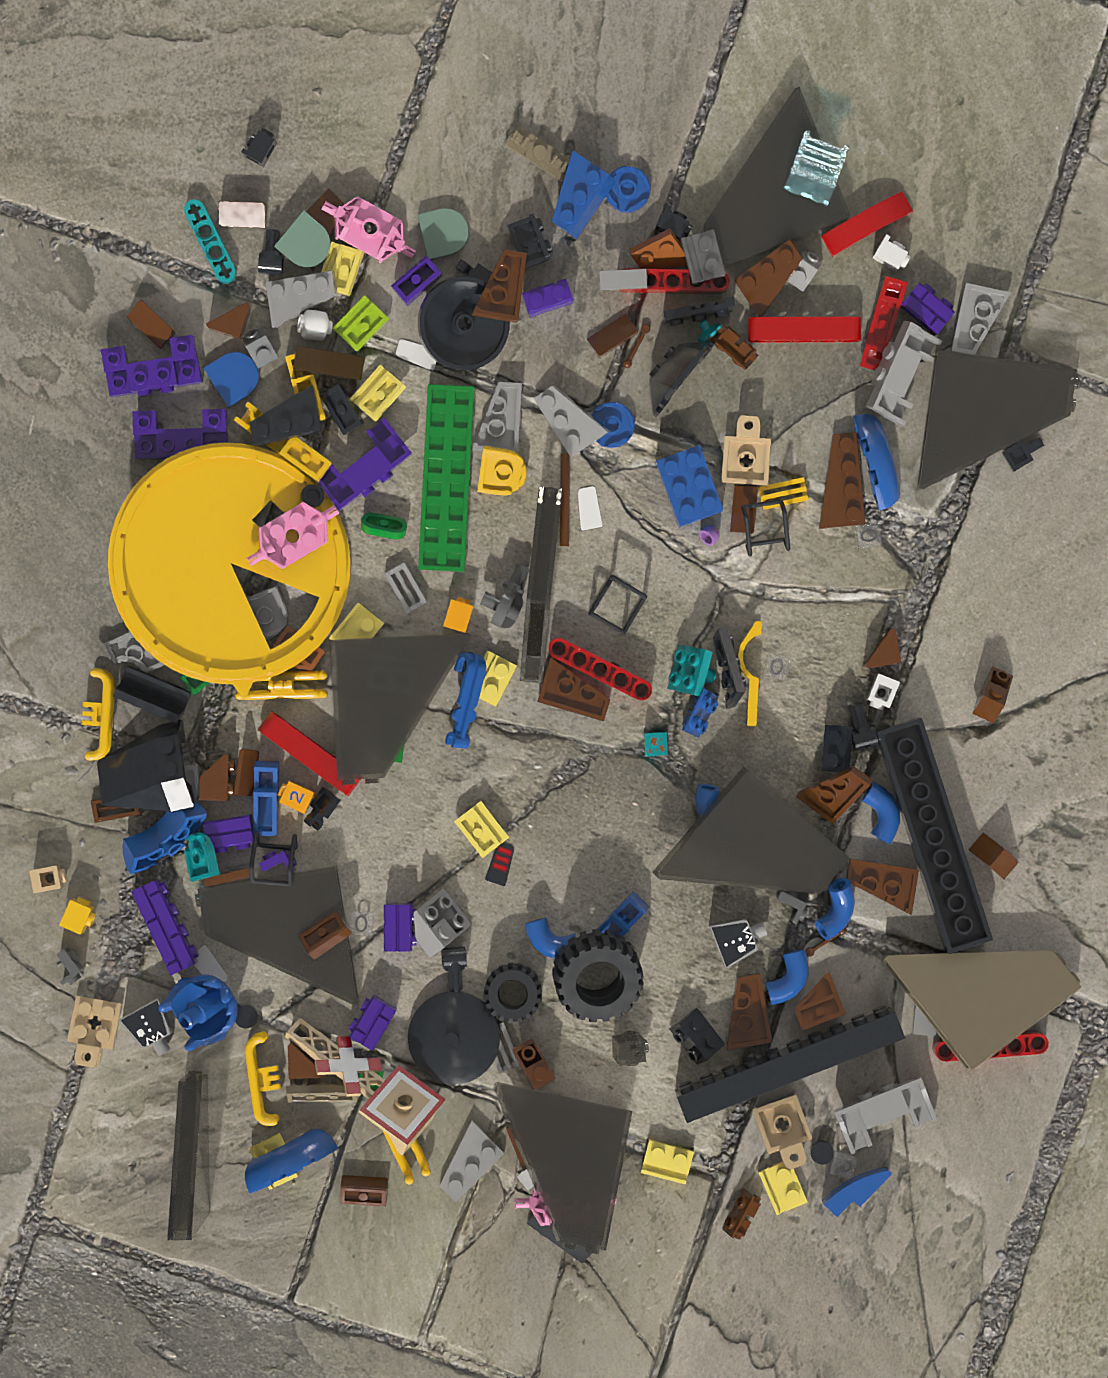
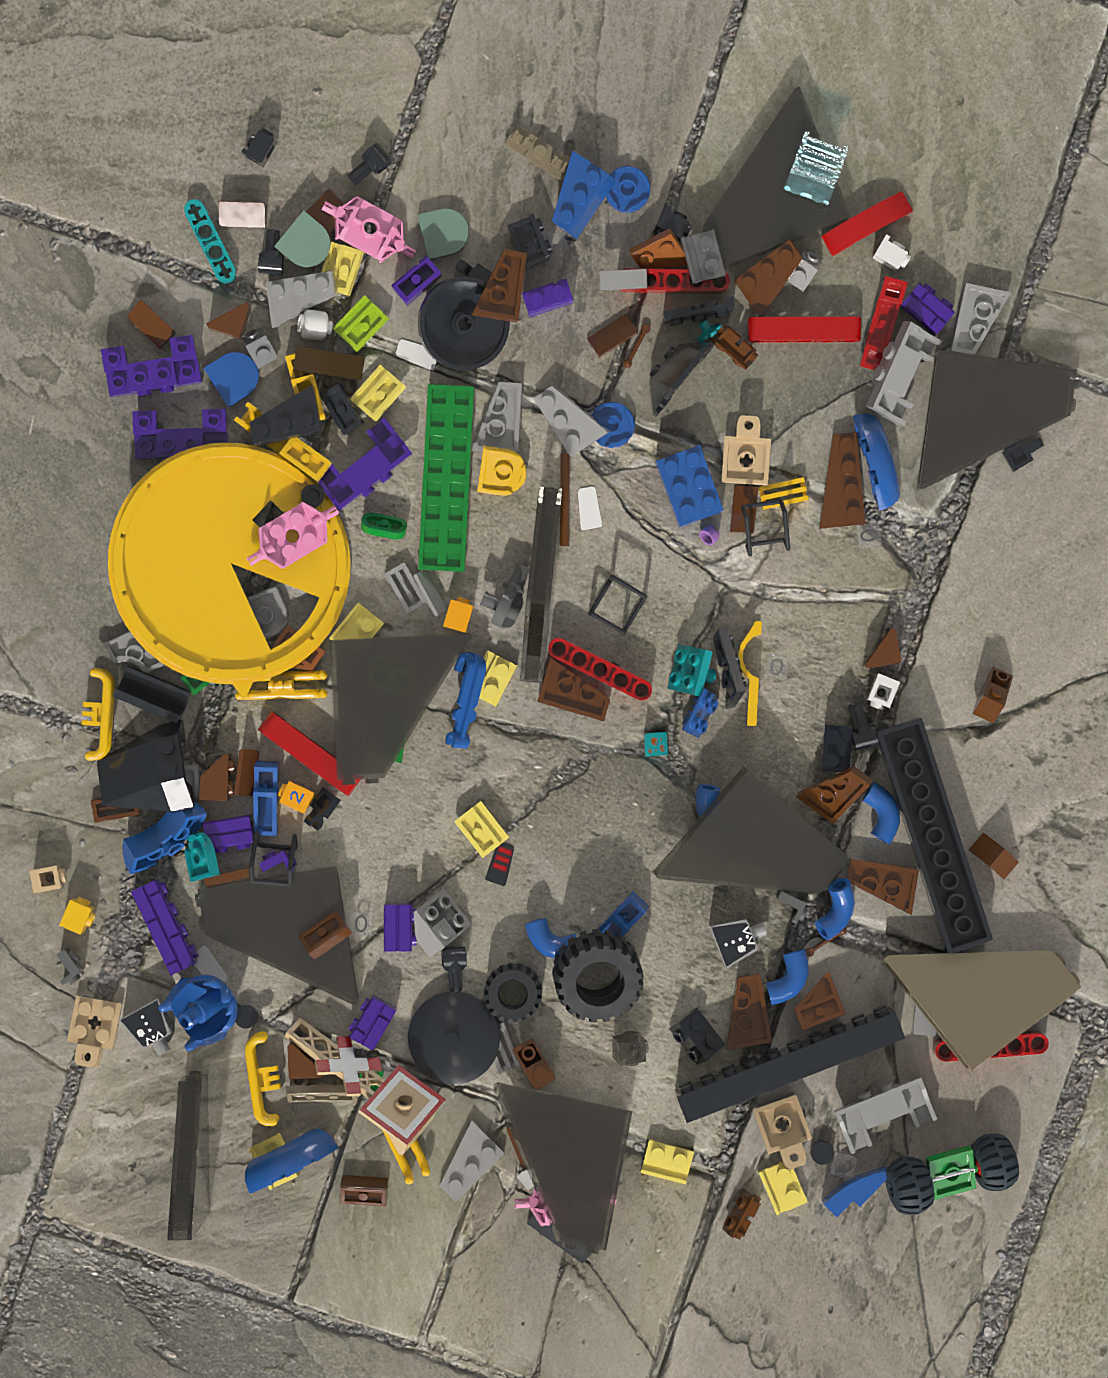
(374, 161): none -> black axle
(430, 593): none -> light grey piece
(916, 1186): none -> black plate

